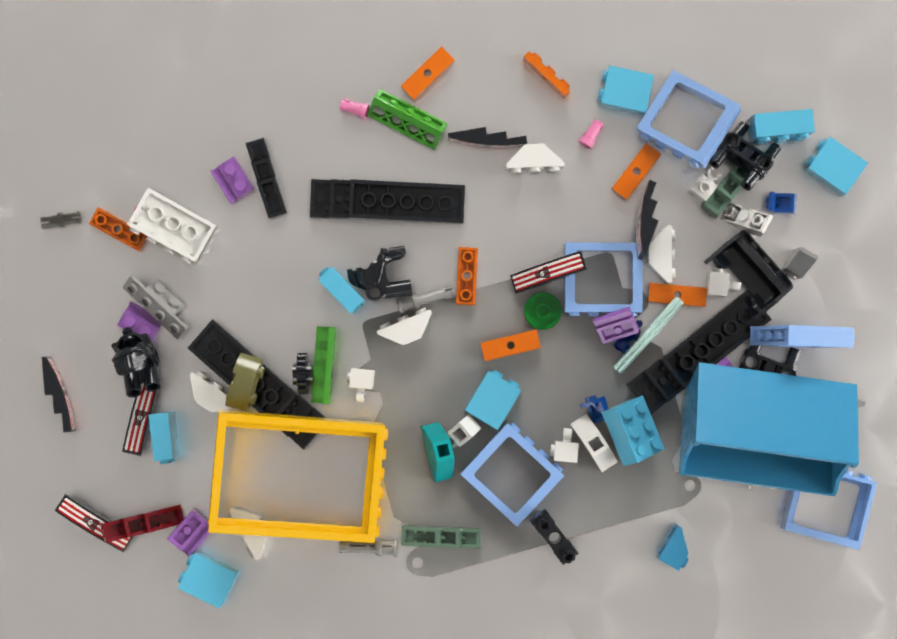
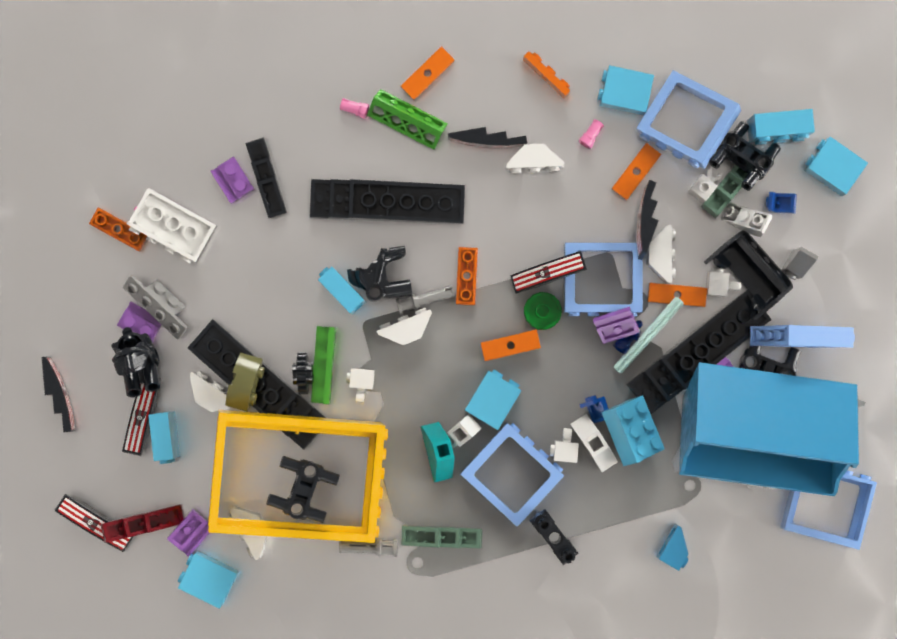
(60, 220): clear smoke pin -> none
(303, 489): none -> black piece

